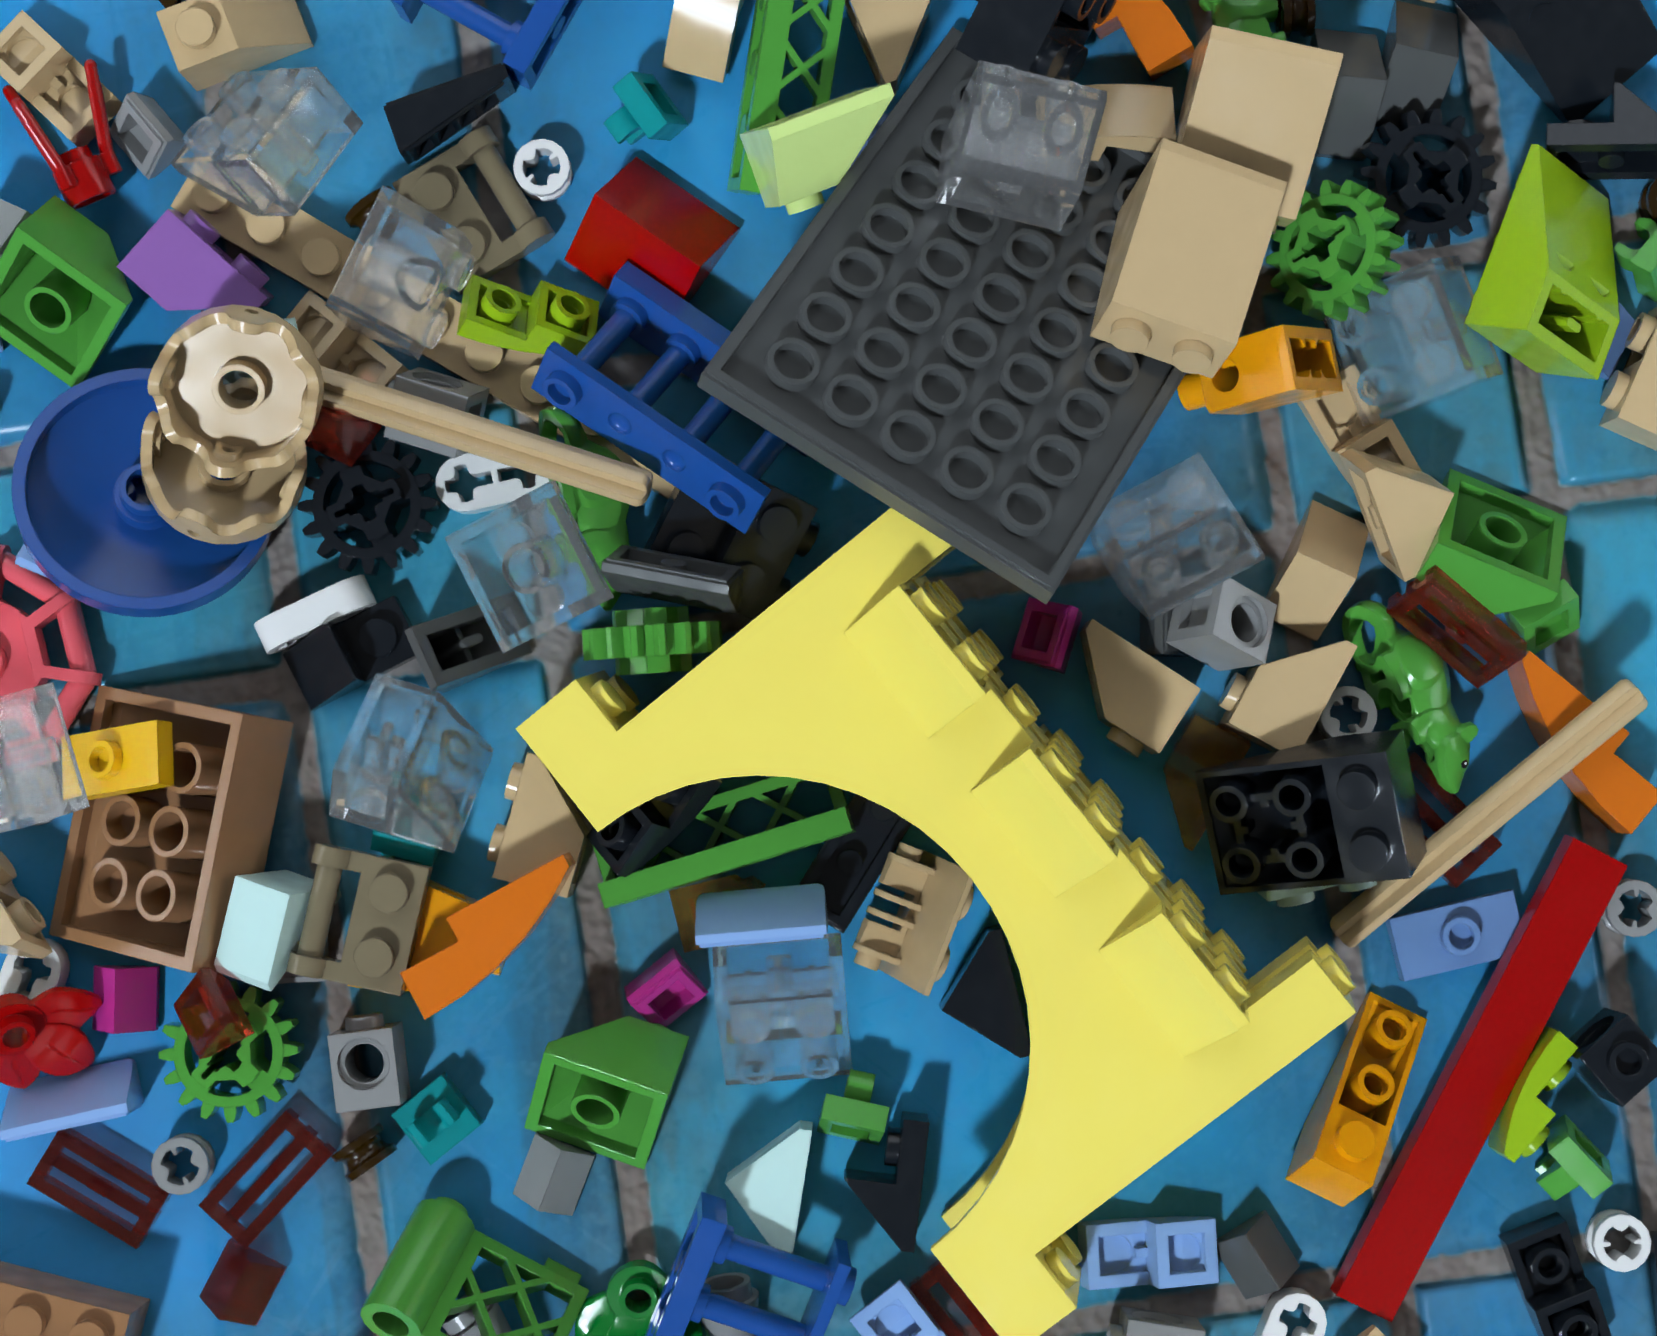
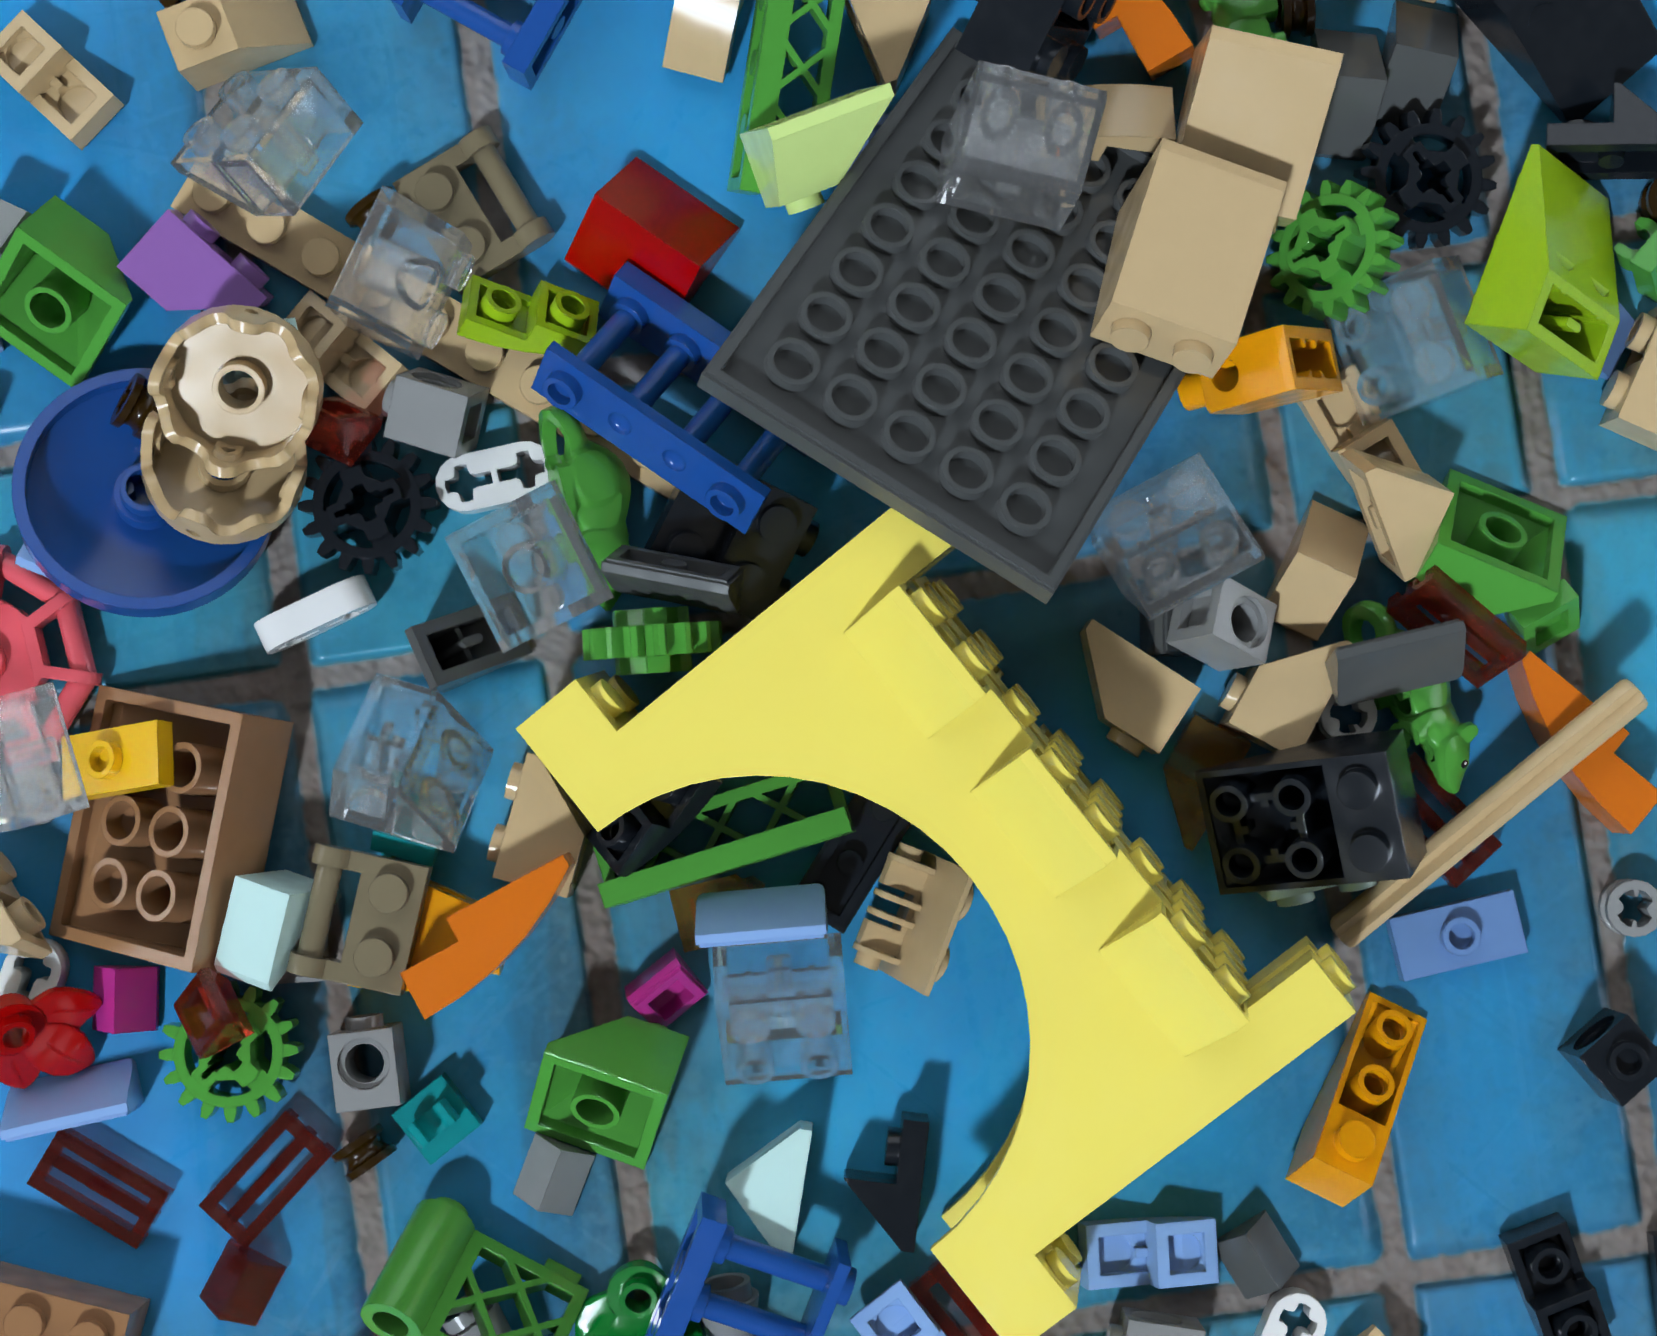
(78, 172): red plant -> none
(134, 406): none -> dark brown bush
(146, 134): light grey slope -> none
(164, 1170): light grey bush -> none
(350, 653): black slope -> none
(439, 112): black slope -> none
(486, 438): tan axle -> none
(529, 157): white bush -> none
(645, 111): teal tile -> none
(853, 1113): bright green tile -> none
(987, 996): black slope -> none
(1047, 634): dark pink slope -> none
(1397, 662): none -> dark grey slope
(1478, 1078): red tile -> none
(1524, 1117): lime slope -> none
(1572, 1162): bright green tile -> none
(1616, 1260): white bush -> none

